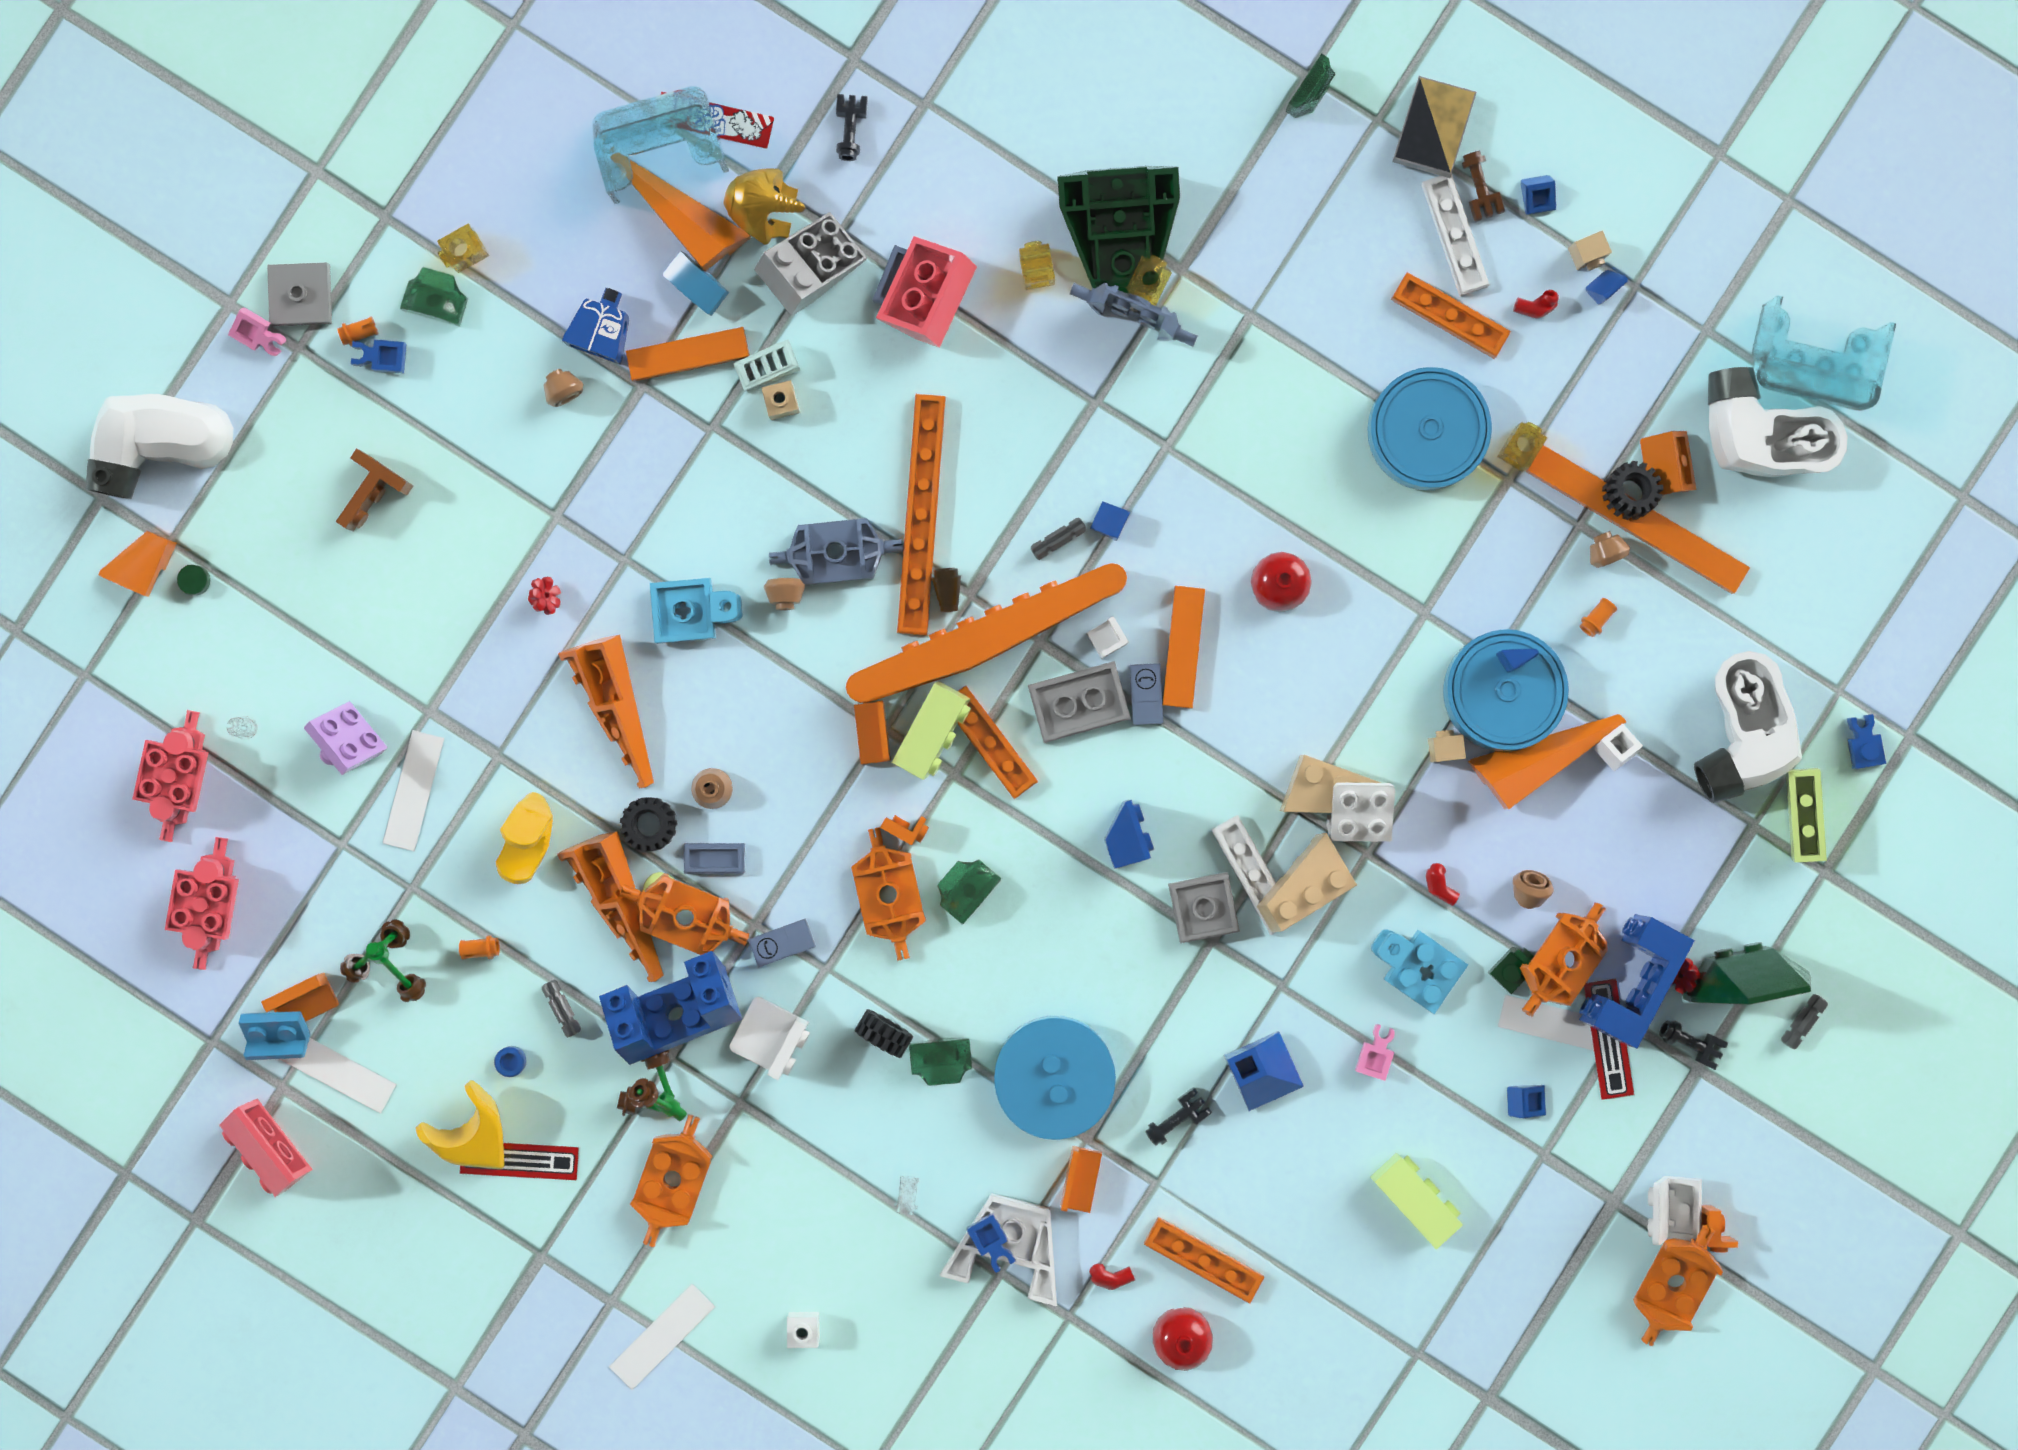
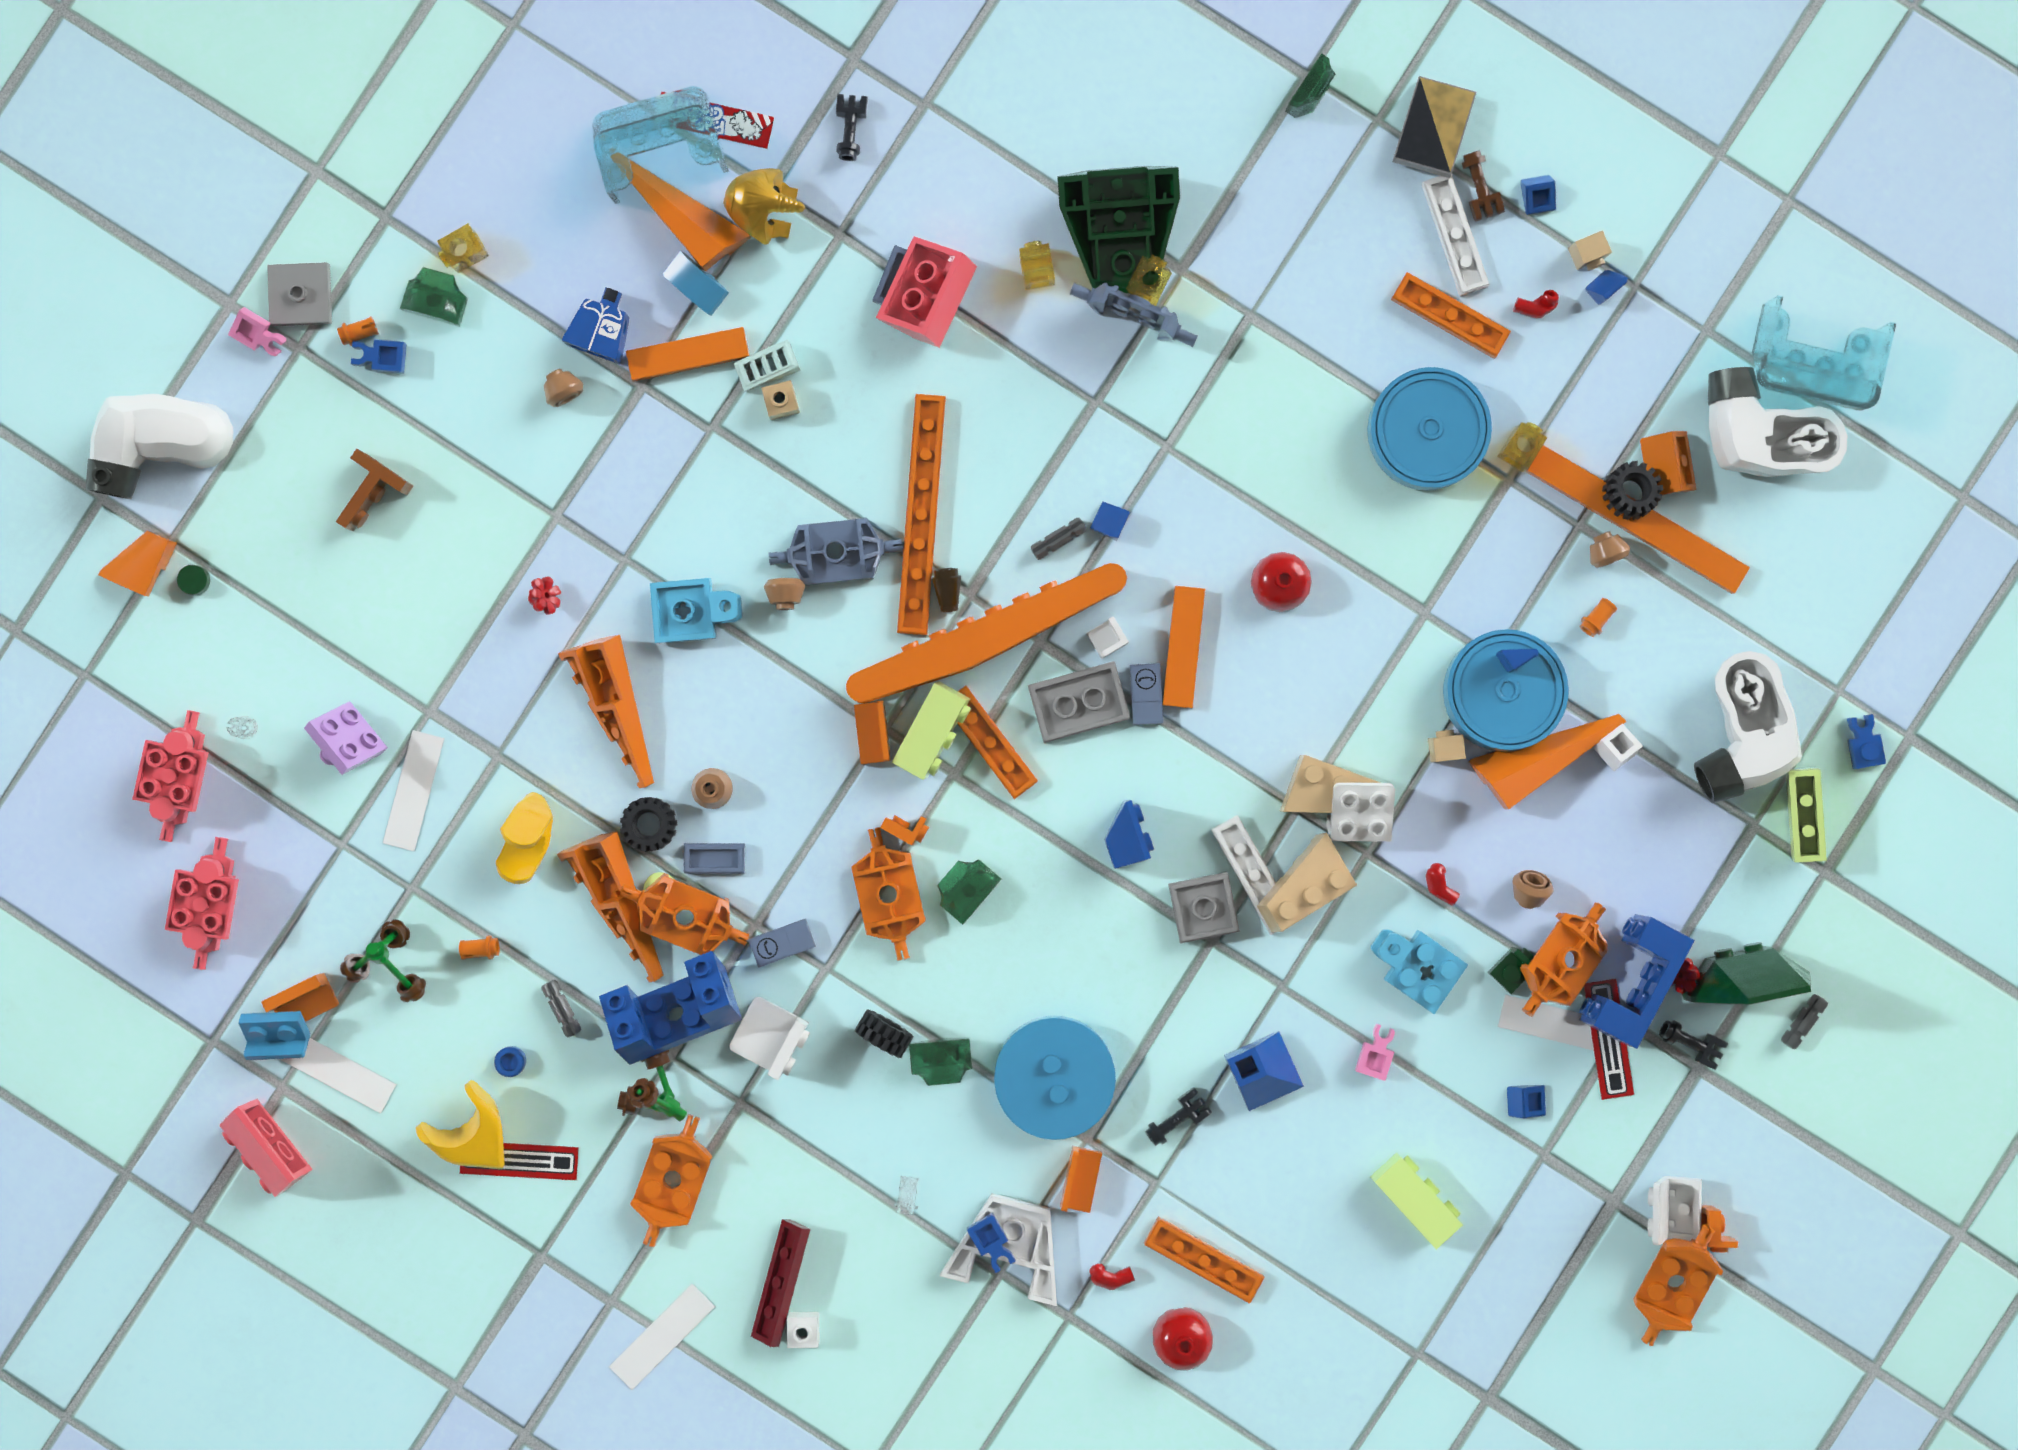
(780, 1283): none -> dark red plate
(809, 263): light grey slope -> none

